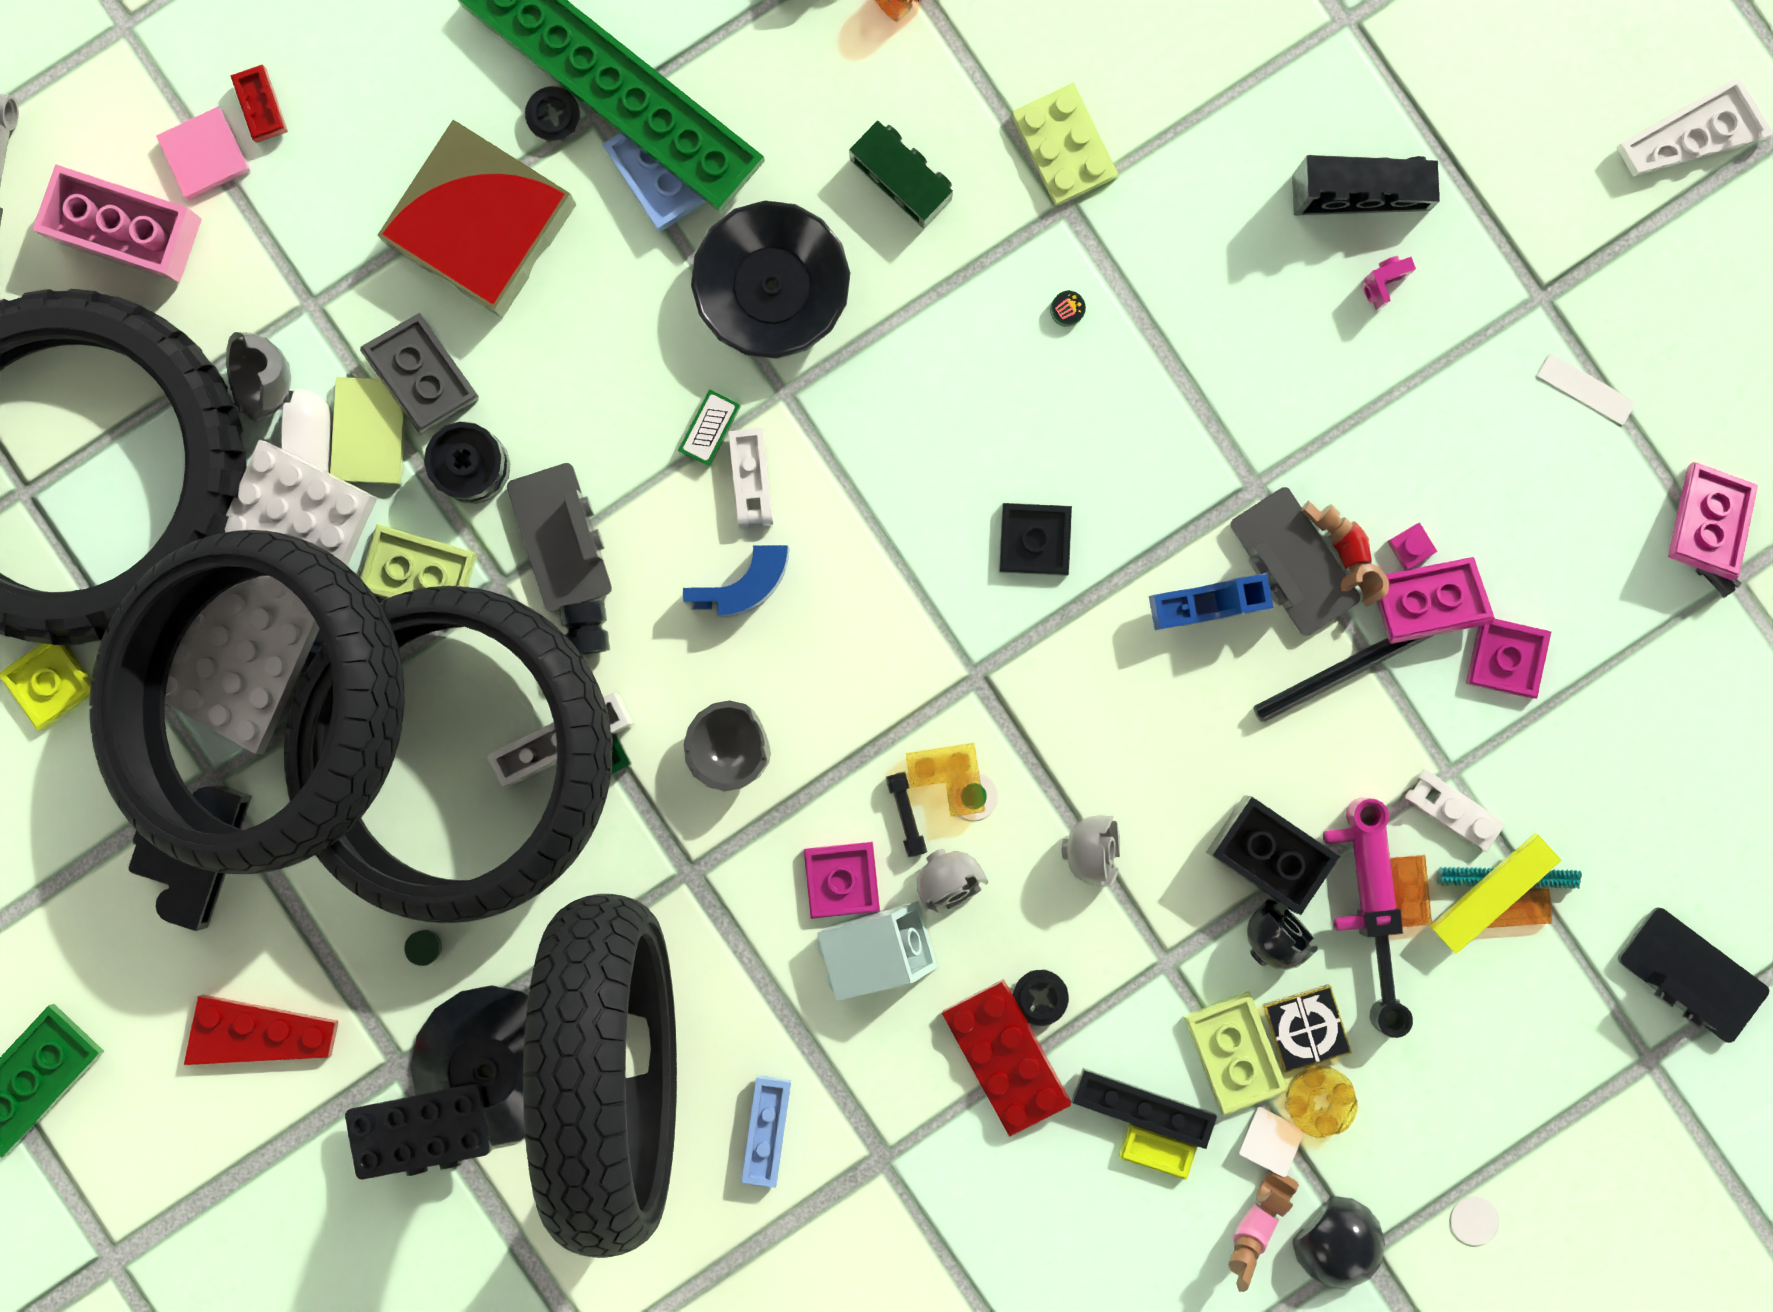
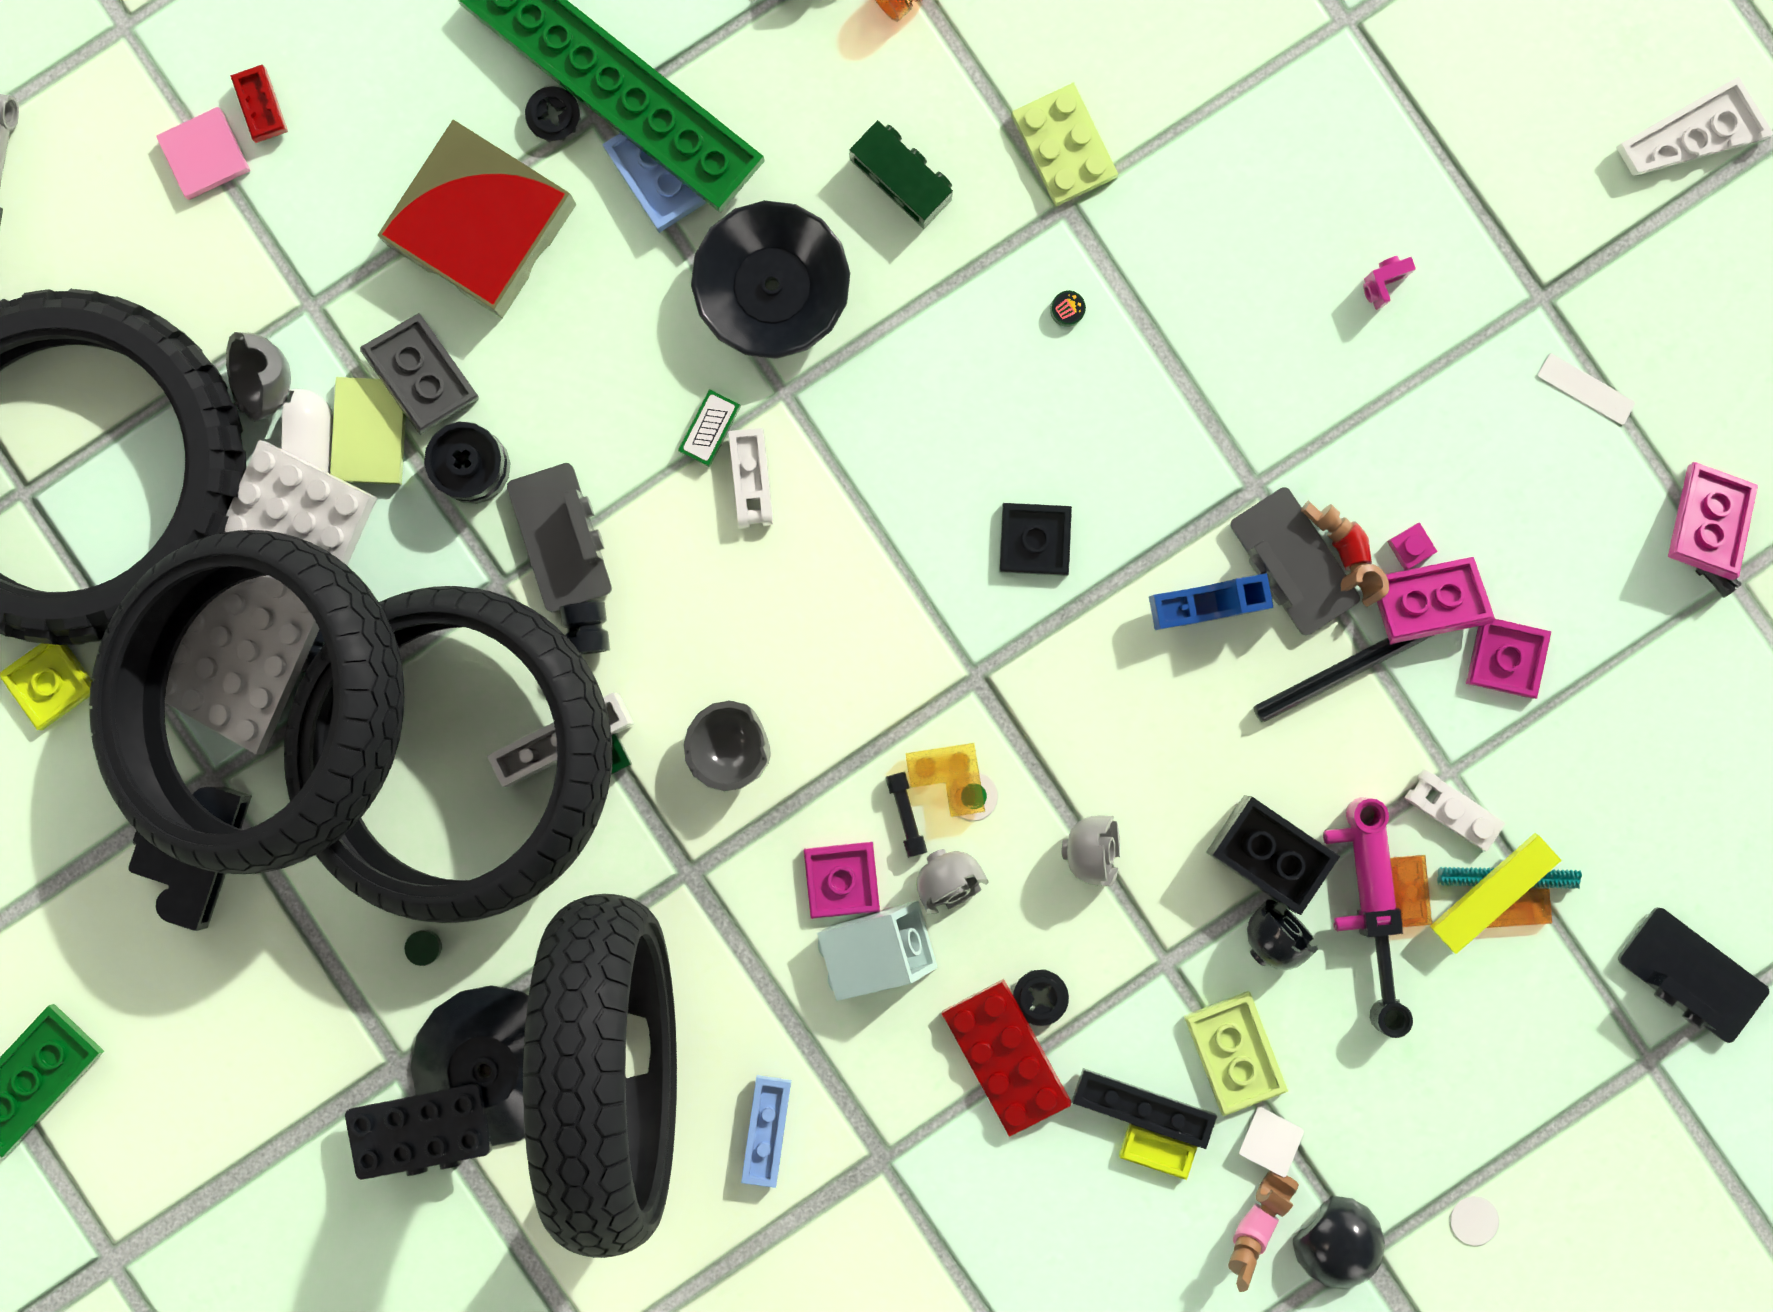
(117, 223): bright pink brick -> none
(249, 1032): red wing -> none
(409, 562): yellowish green tile -> none
(752, 590): blue arch -> none
(1306, 1028): tile -> none
(1325, 1121): clear yellow plate -> none
(1364, 185): black wedge -> none

